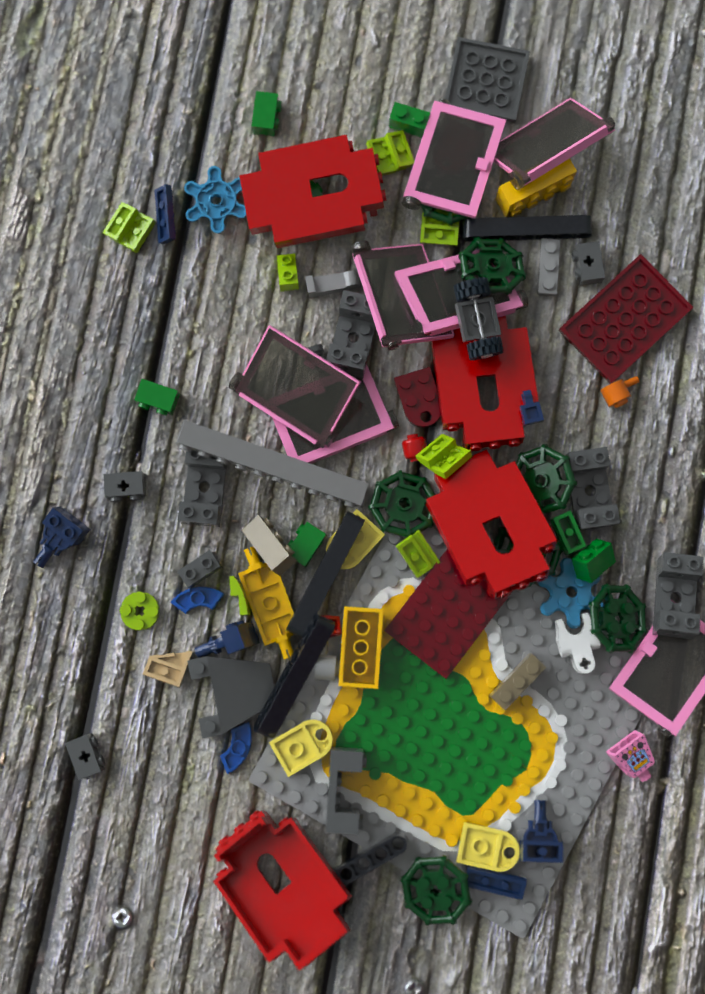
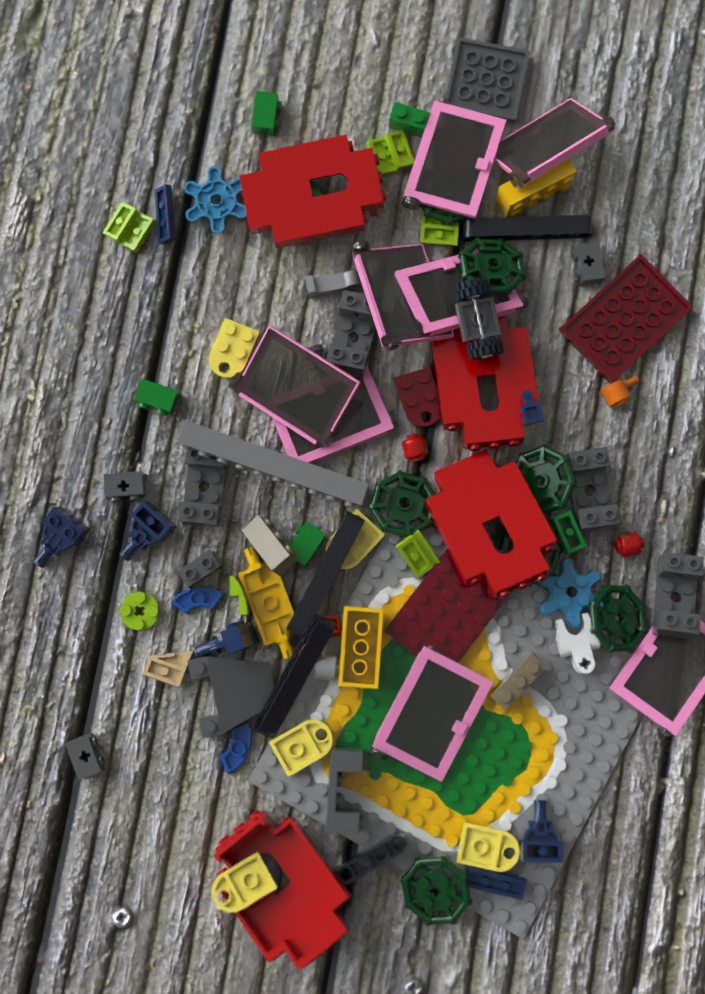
(147, 528): none -> dark blue brick
(232, 347): none -> light yellow plate
(244, 884): none -> light yellow plate
(287, 272): lime plate -> none
(431, 713): none -> clear smoke door
(443, 456): lime slope -> none
(548, 267): light grey plate -> none
(593, 560): green brick -> none
(629, 544): none -> red head
(633, 756): bright pink torso -> none

